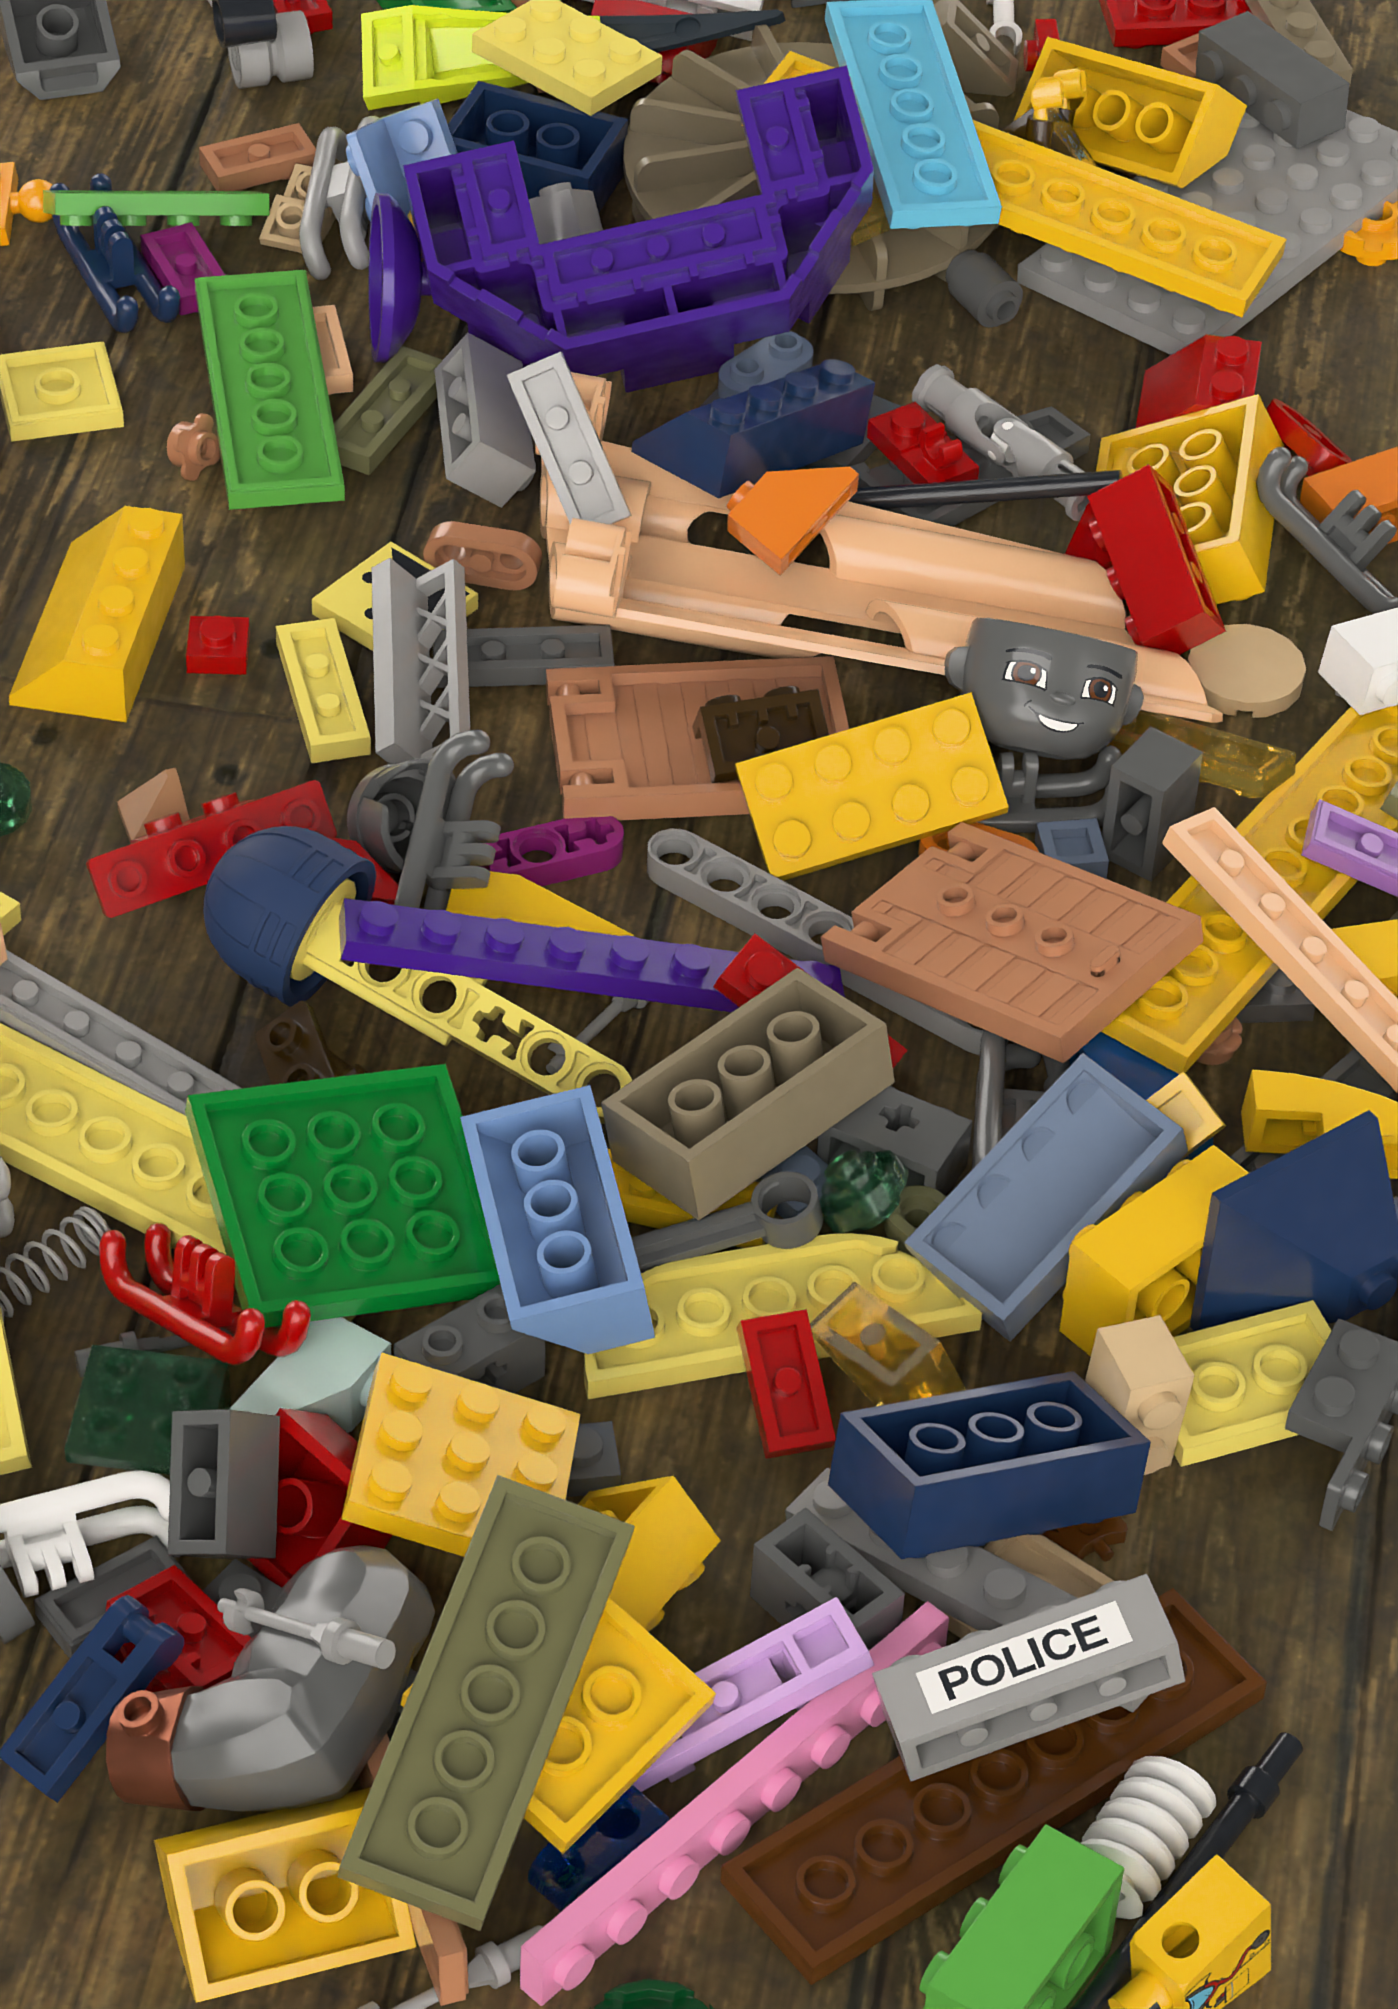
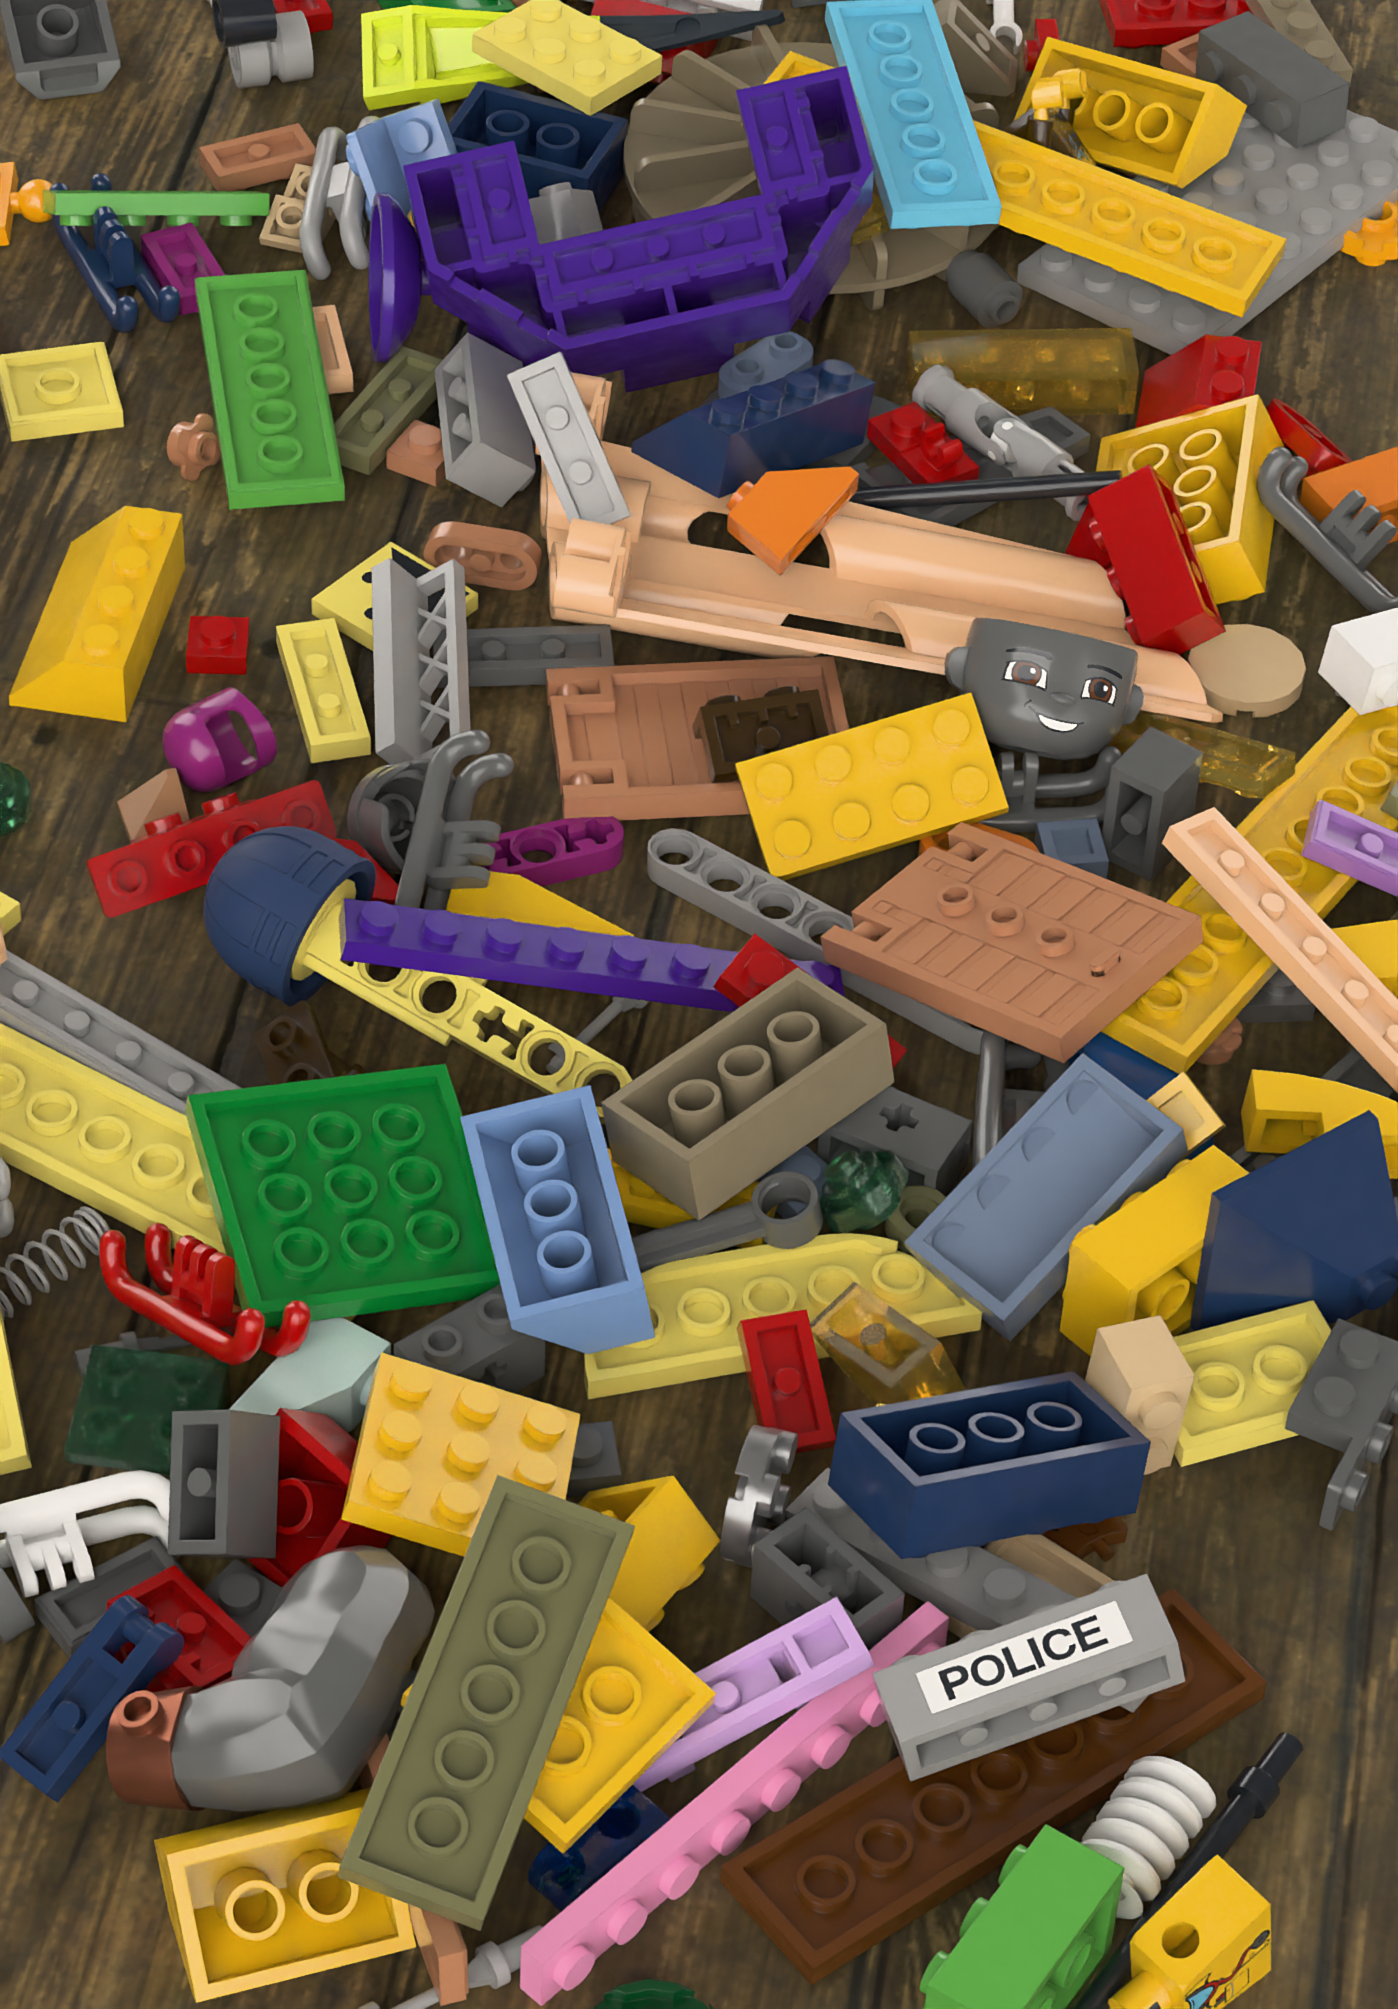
(206, 746): none -> magenta helmet
(339, 1639): light grey piece -> none
(418, 453): none -> nougat plate
(759, 1495): none -> flat silver plate
(1034, 368): none -> clear yellow brick

